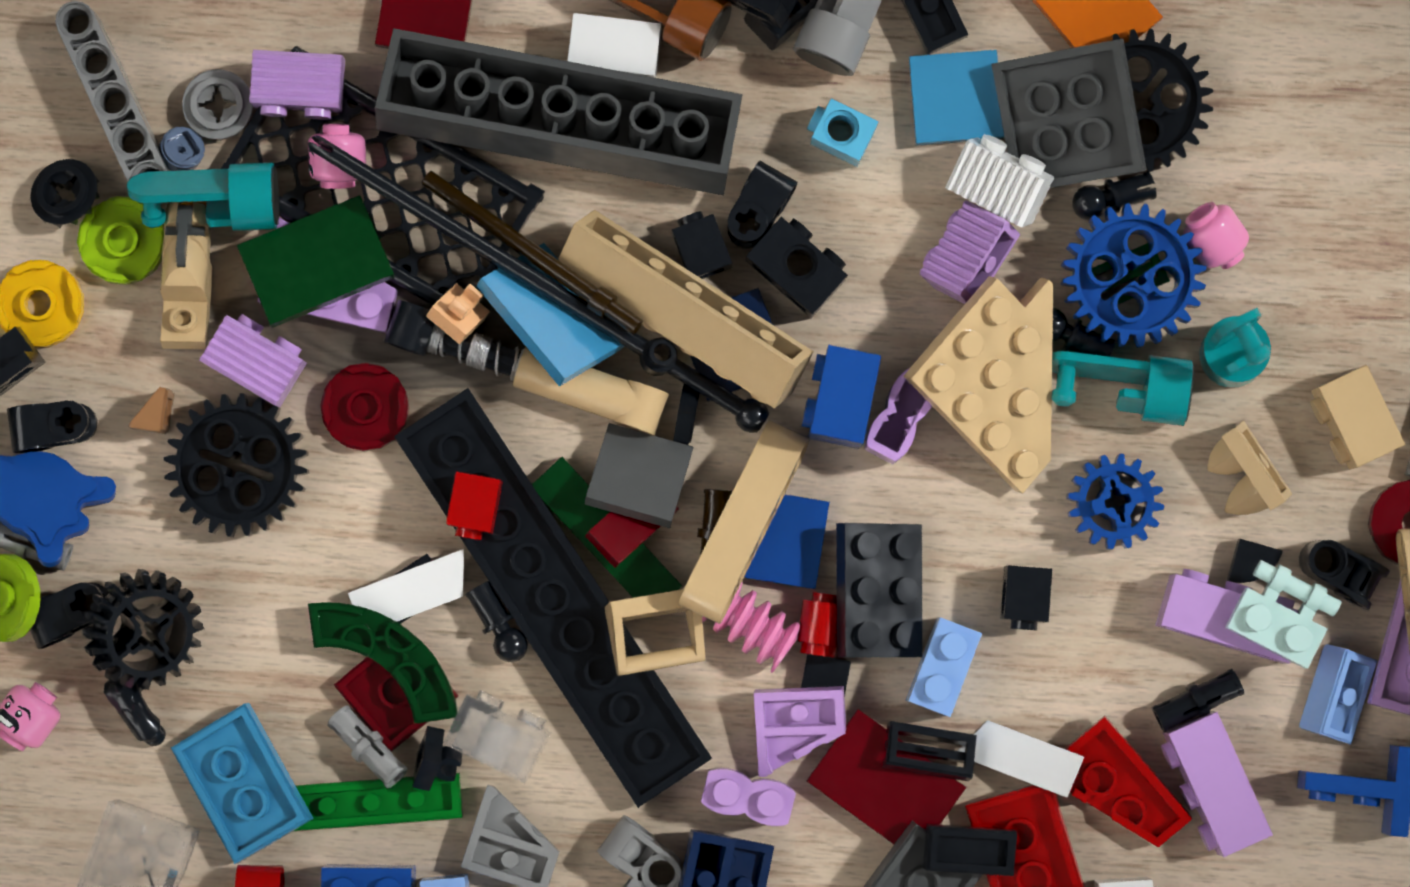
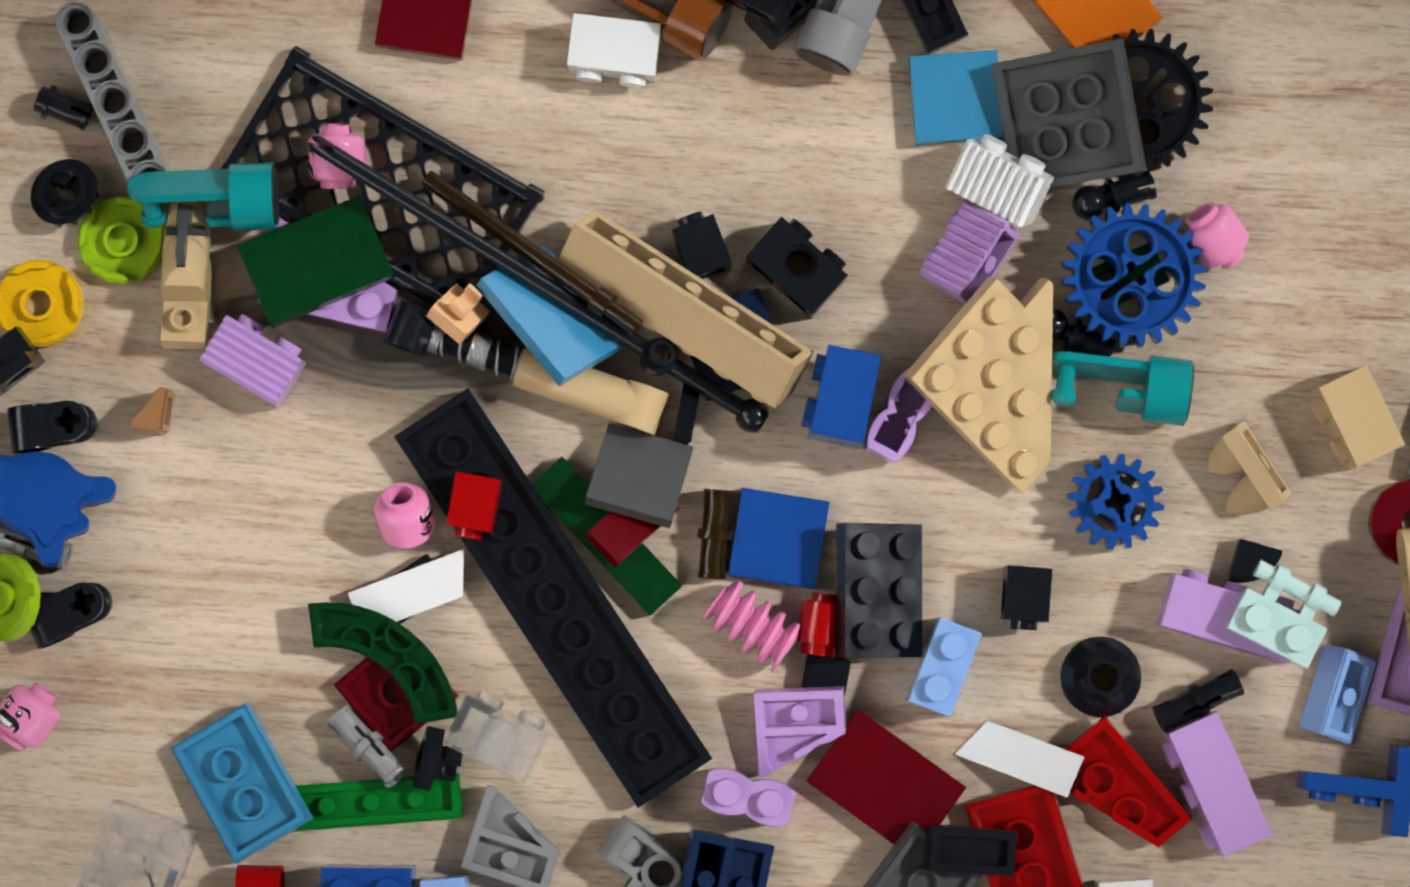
(62, 107): none -> black pin
(129, 638): black gear -> none
(135, 712): black piece -> none
(181, 149): sand blue tile -> none
(203, 91): light grey gear -> none
(223, 502): black gear -> none
(297, 82): lavender brick -> none
(364, 407): dark red tile -> none
(404, 515): none -> bright pink head
(509, 642): black pin -> none
(557, 111): dark grey brick -> none
(645, 607): tan tile -> none
(744, 522): tan beam -> none
(763, 199): black piece -> none
(851, 149): medium azure brick -> none
(892, 746): black tile -> none
(1077, 671): none -> black piece
(1235, 350): teal piece -> none
(1350, 574): black piece -> none

